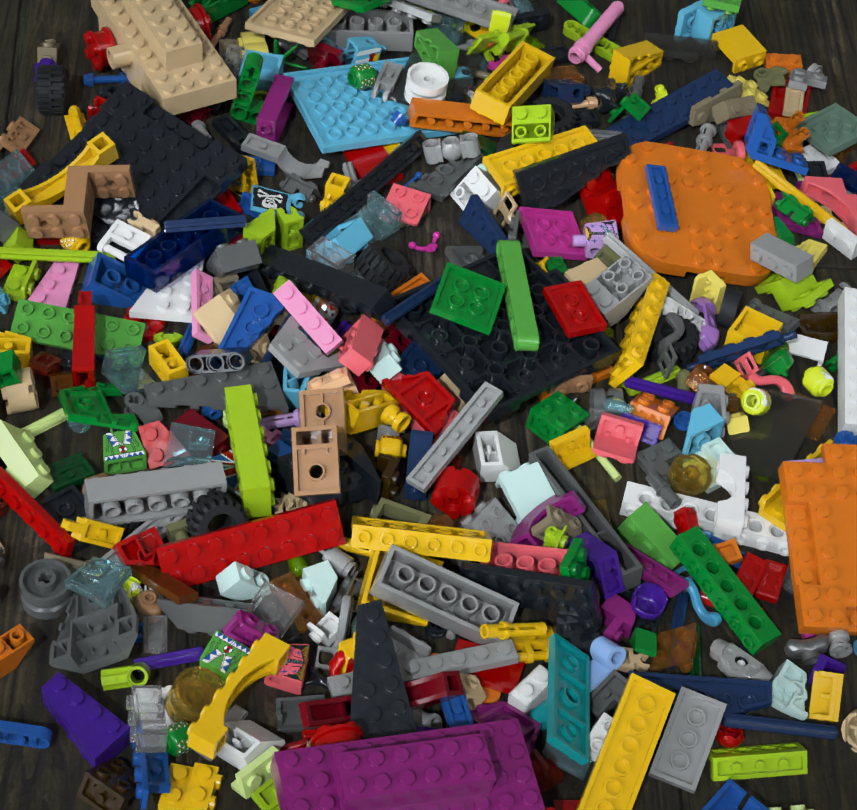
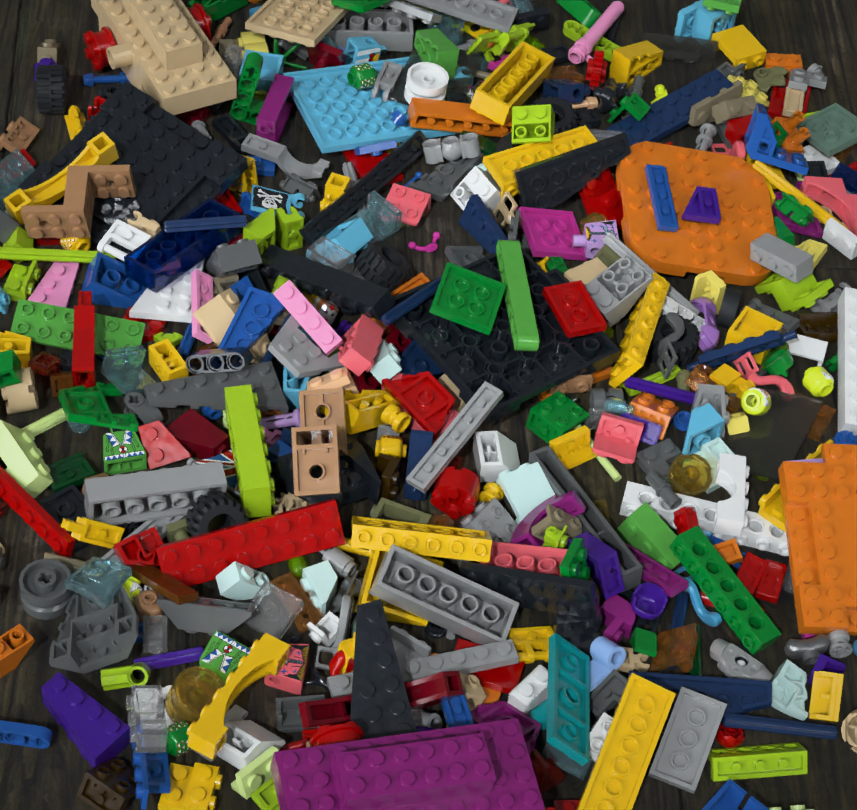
(188, 445): clear light blue plate -> none
(247, 628): magenta bracket -> none
(375, 149): none -> plate
(490, 491): none -> yellow wheel
(499, 20): neon yellow slope -> none
(504, 630): yellow pin -> none
(596, 69): none -> red gear
(703, 206): none -> dark purple wing
(728, 69): none -> dark grey bracket

